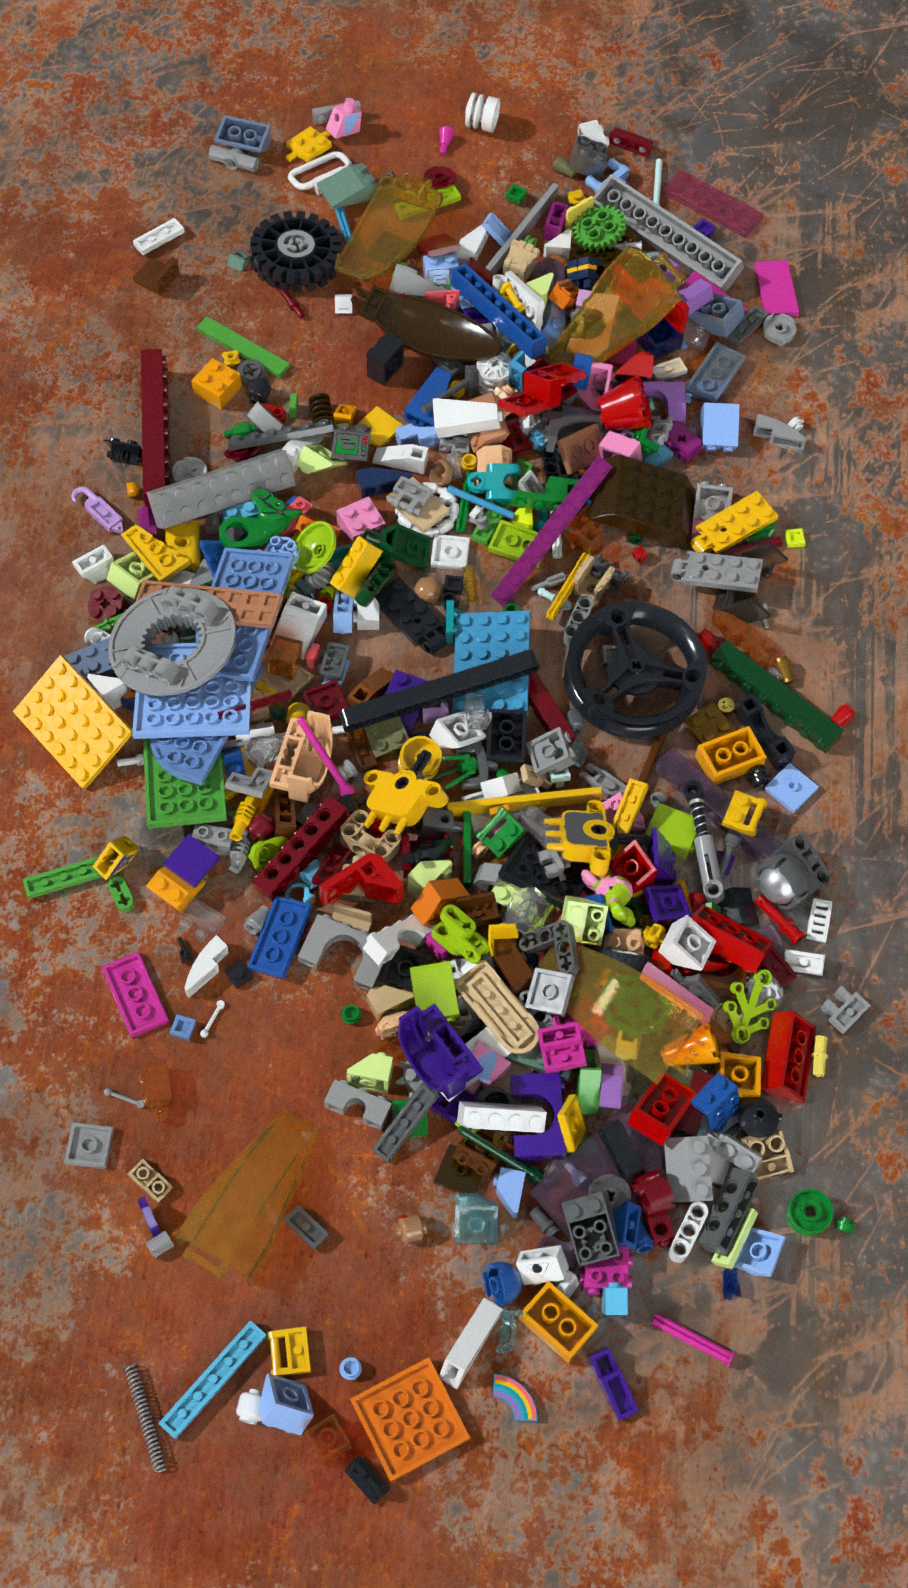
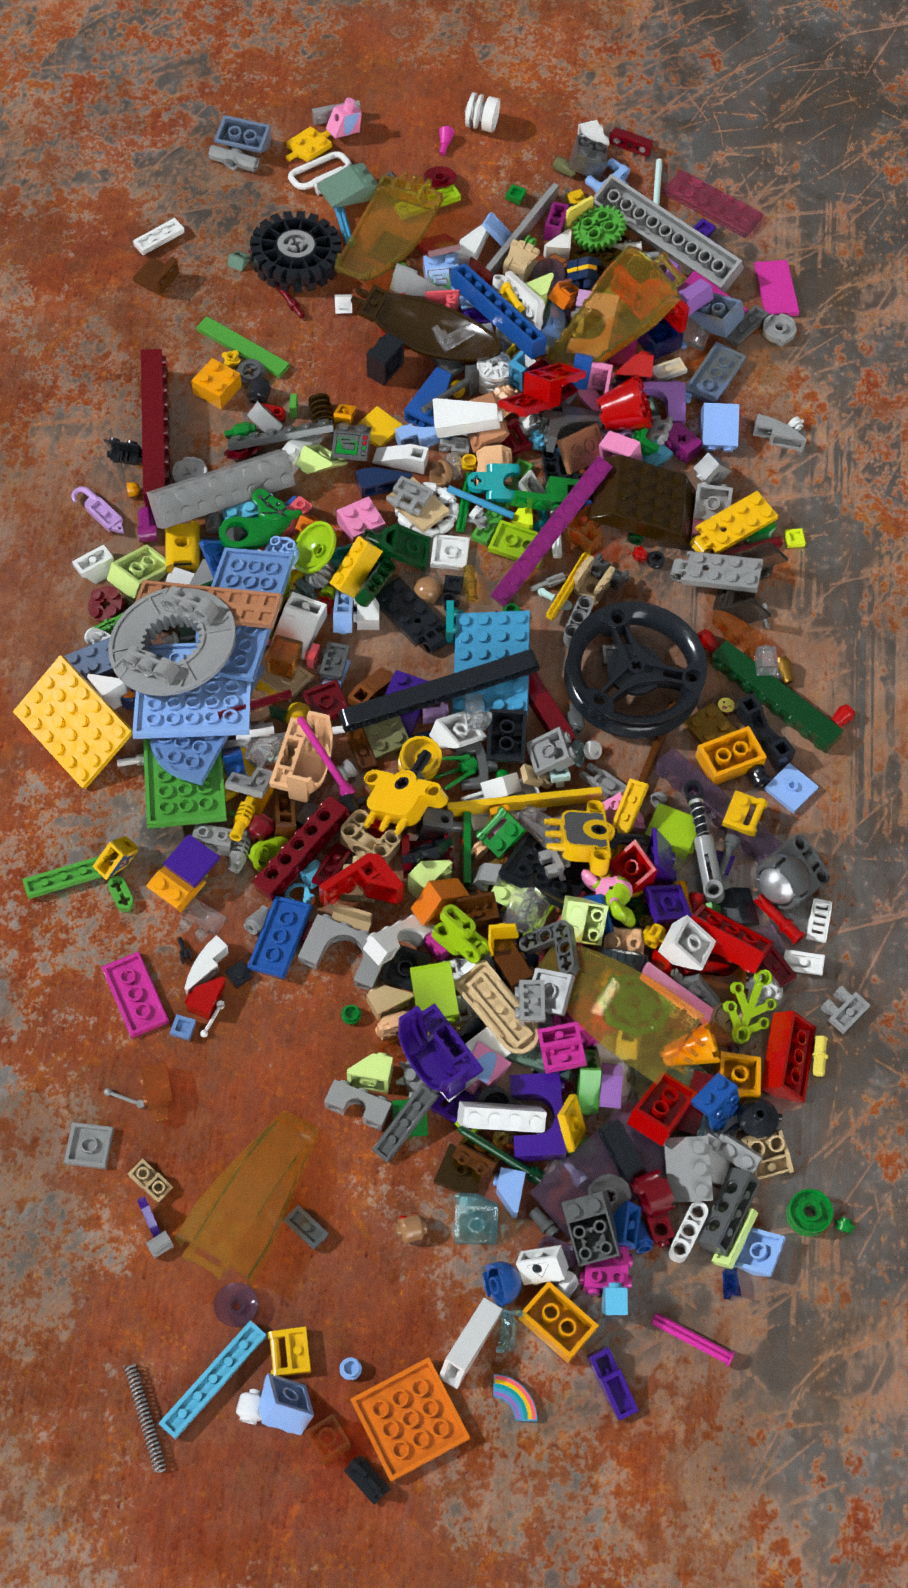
(155, 555): yellow wing -> none
(205, 997): none -> red slope
(233, 1294): none -> dish
(450, 340): none -> clear bracket
(531, 1001): none -> light grey bracket
(592, 749): none -> white tile
(656, 565): none -> black bush
(712, 469): none -> light grey brick
(766, 660): none -> clear brick

